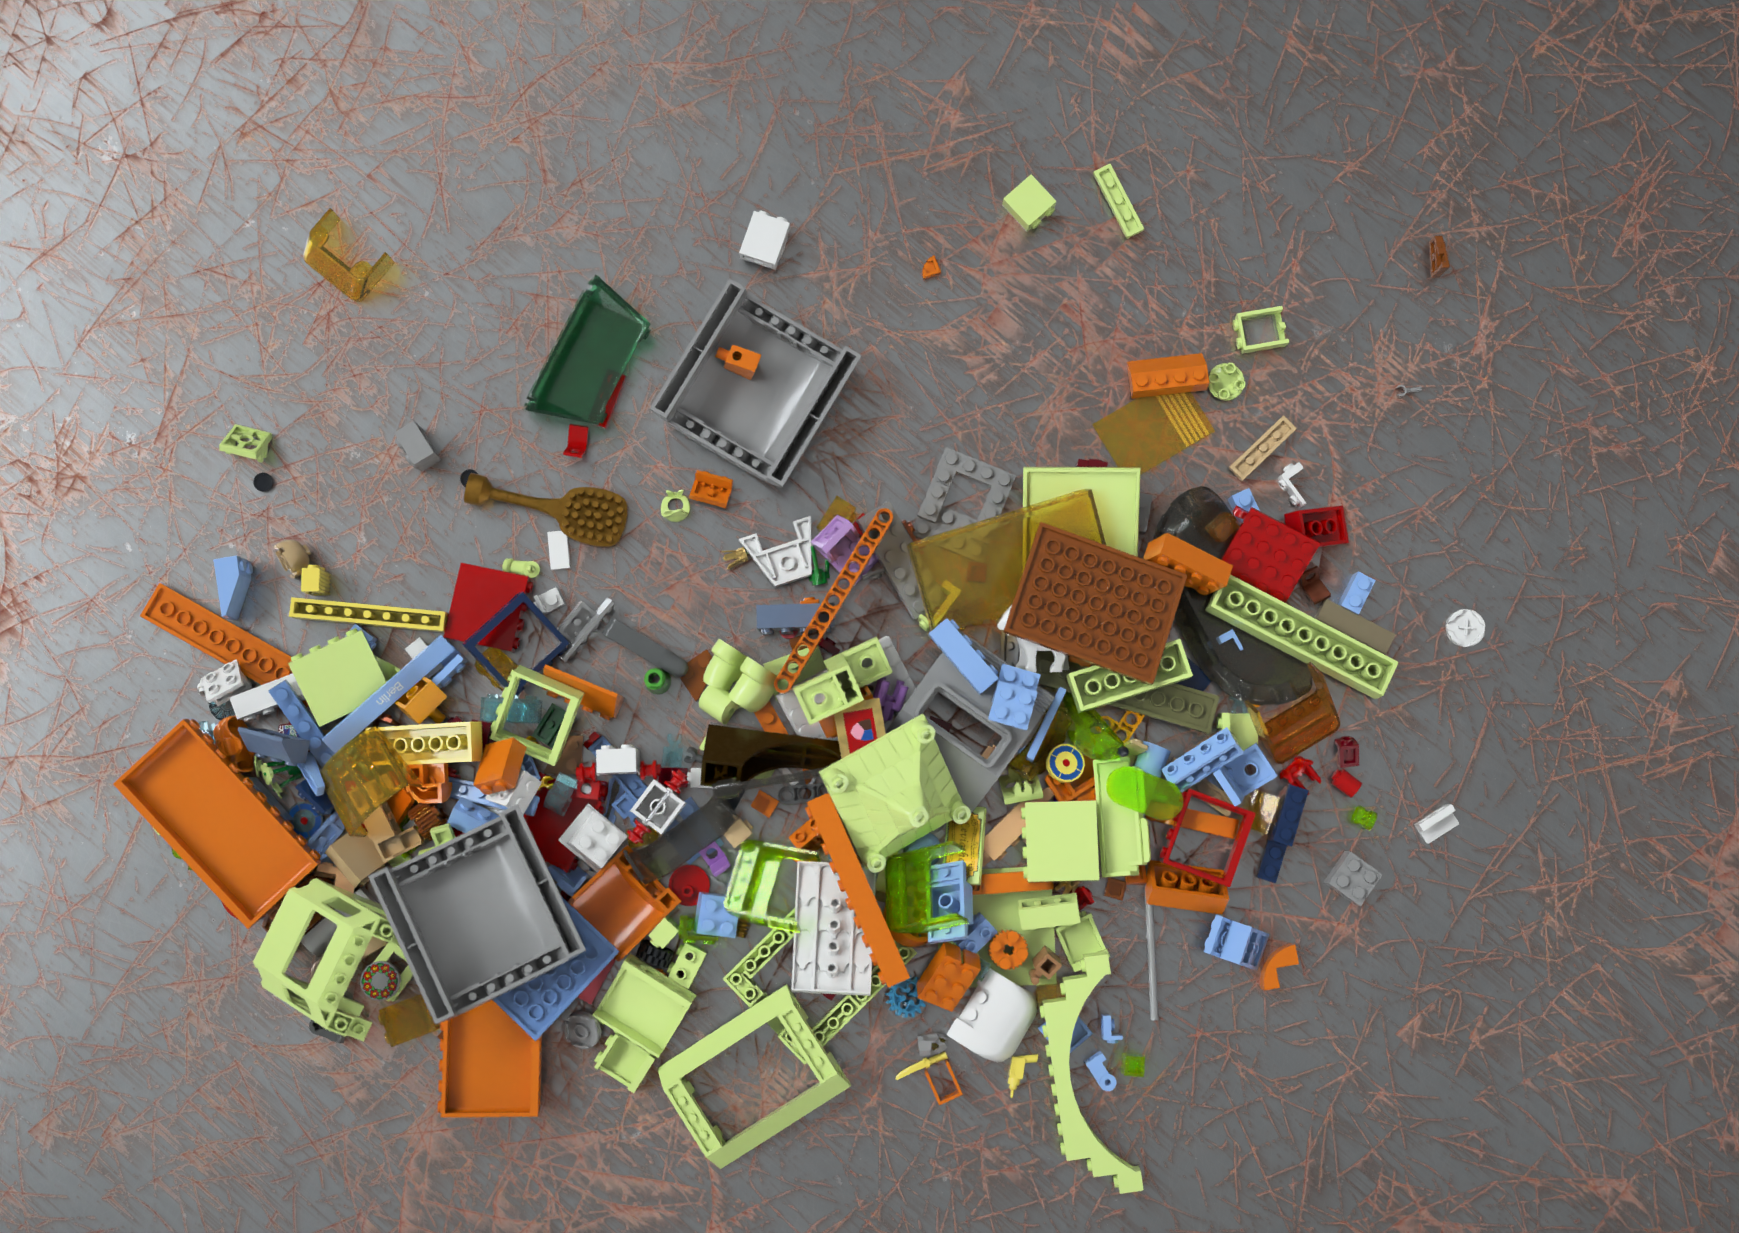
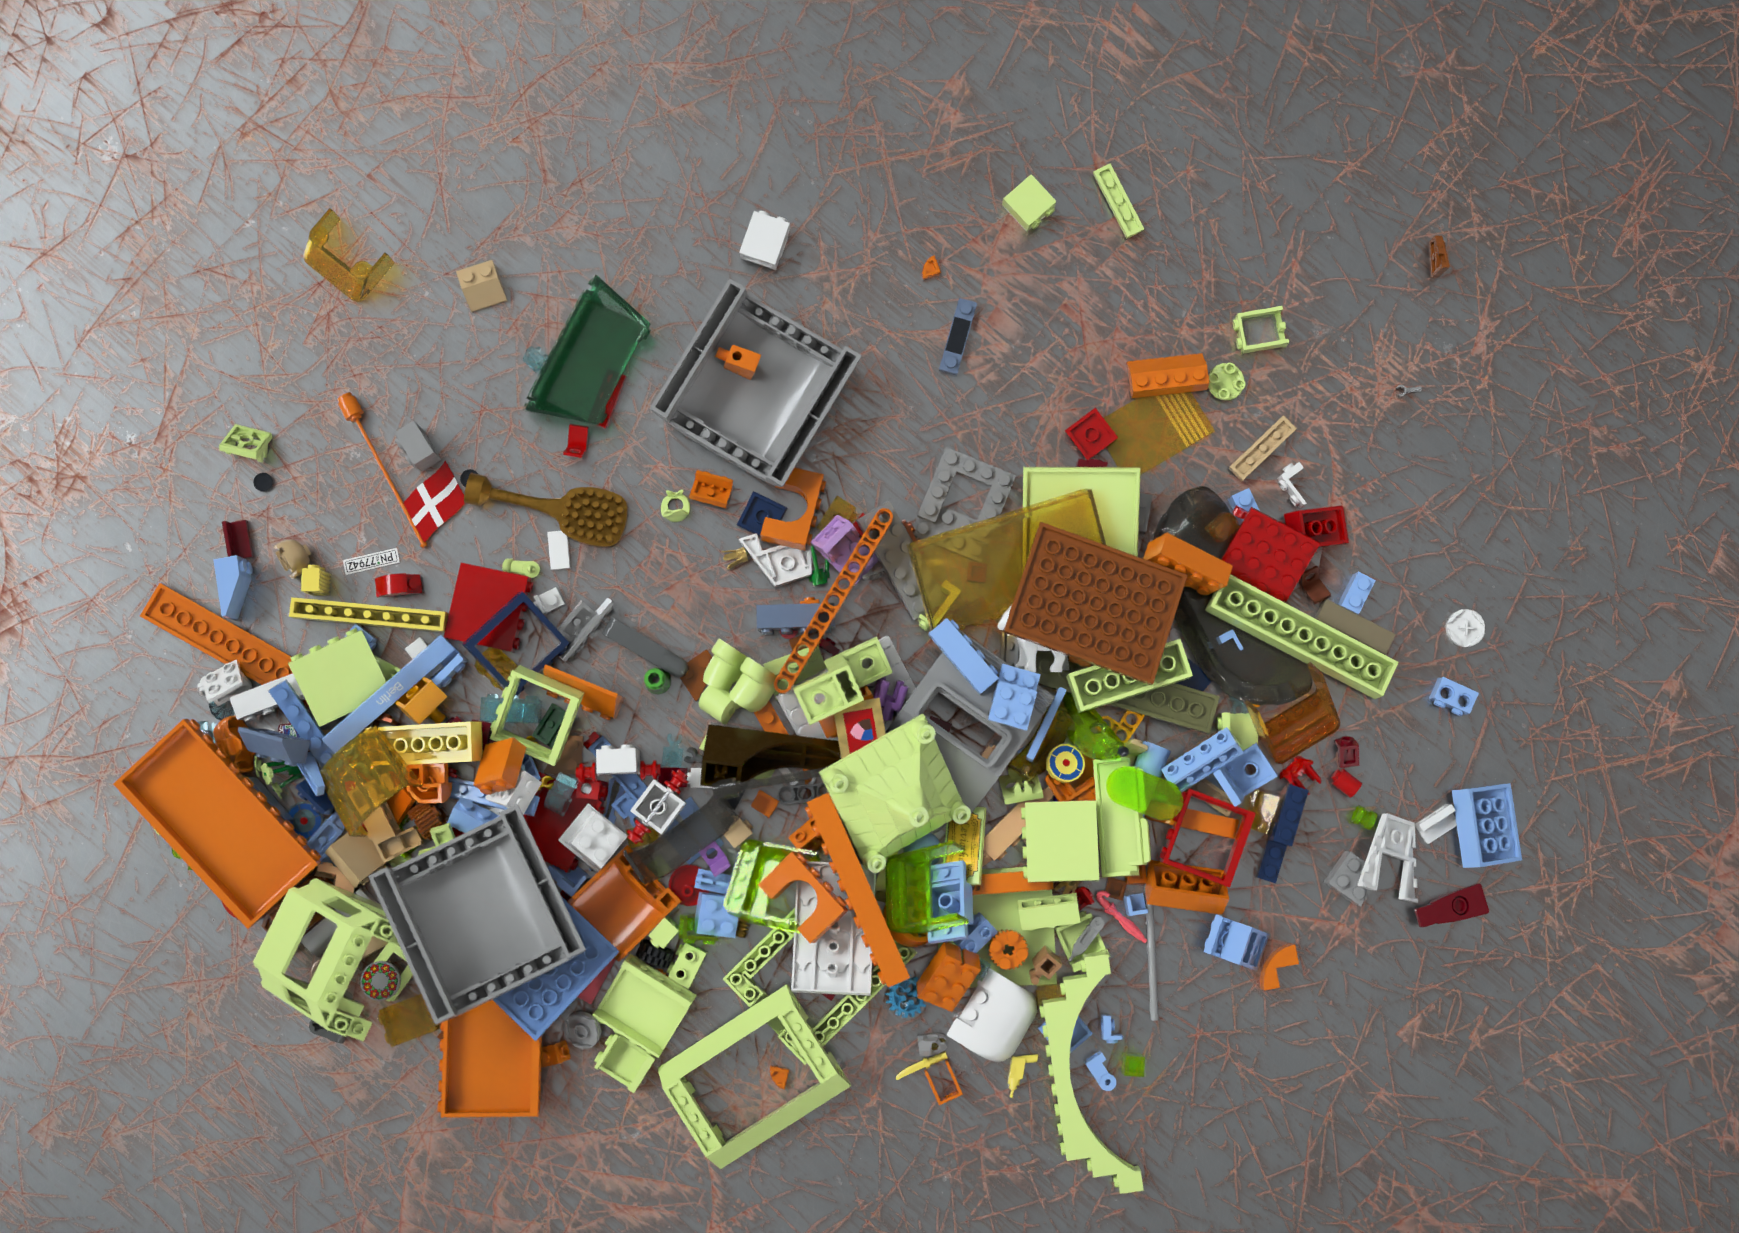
(238, 539): none -> dark red panel
(371, 561): none -> white sticker
(398, 584): none -> red brick
(431, 501): none -> flag
(481, 285): none -> tan slope
(534, 358): none -> clear light blue tile
(555, 1054): none -> orange bracket
(707, 881): none -> light blue hinge
(756, 511): none -> dark blue tile
(779, 1076): none -> orange tile
(797, 533): none -> orange arch
(829, 906): none -> orange arch
(958, 336): none -> plate
(1087, 936): none -> light grey piece
(1091, 434): none -> red plate
(1110, 909): none -> coral piece
(1135, 904): none -> light blue panel
(1396, 839): none -> white wing
(1453, 907): none -> dark red piece
(1454, 692): none -> light blue brick
(1486, 825): none -> light blue slope

